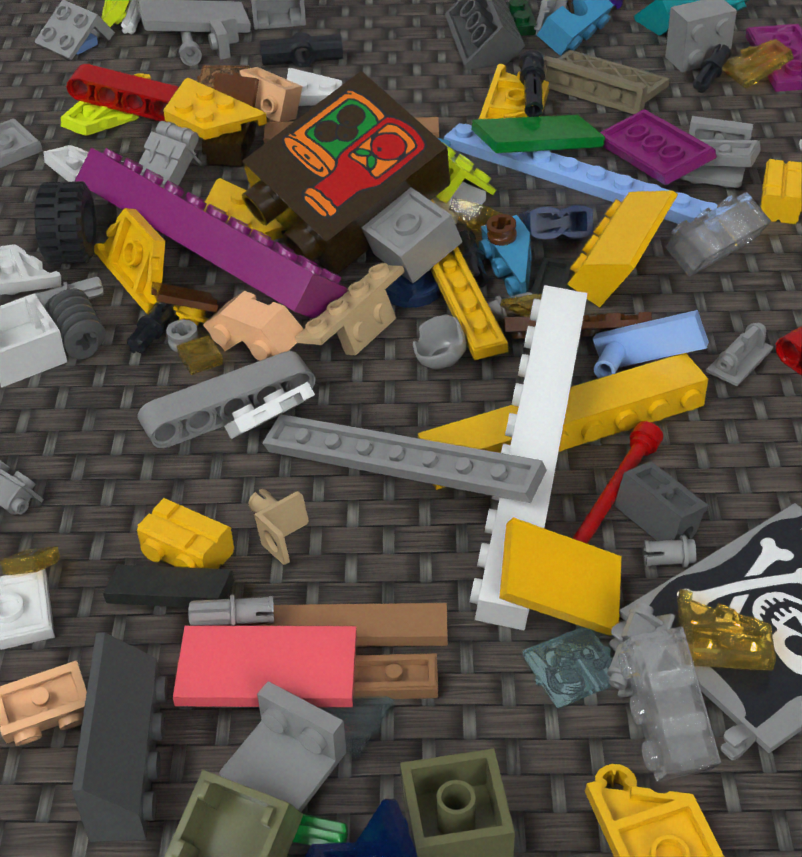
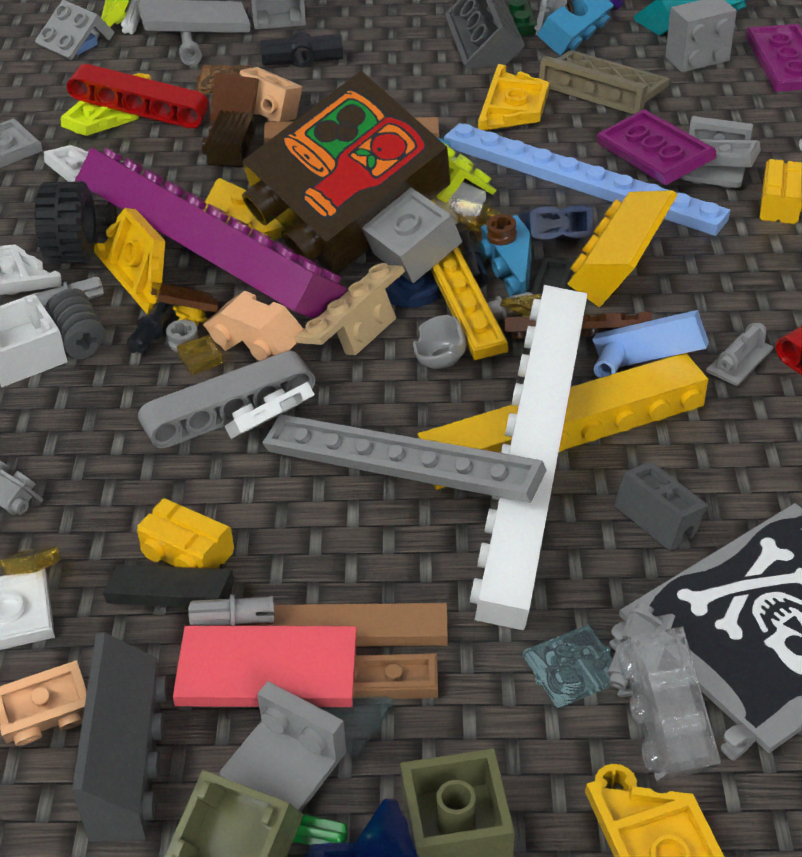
(170, 151): light grey piece -> none
(209, 110): yellow wing -> none
(223, 32): light grey bracket -> none
(278, 519): tan bracket -> none
(314, 87): white wing -> none
(532, 77): black pin -> none
(537, 133): green tile -> none
(560, 576): yellow tile -> none
(643, 441): red piece -> none
(672, 552): light grey pin -> none
(712, 68): black axle -> none
(716, 233): clear brick -> none
(725, 637): clear yellow wing -> none
(757, 62): clear yellow wing -> none

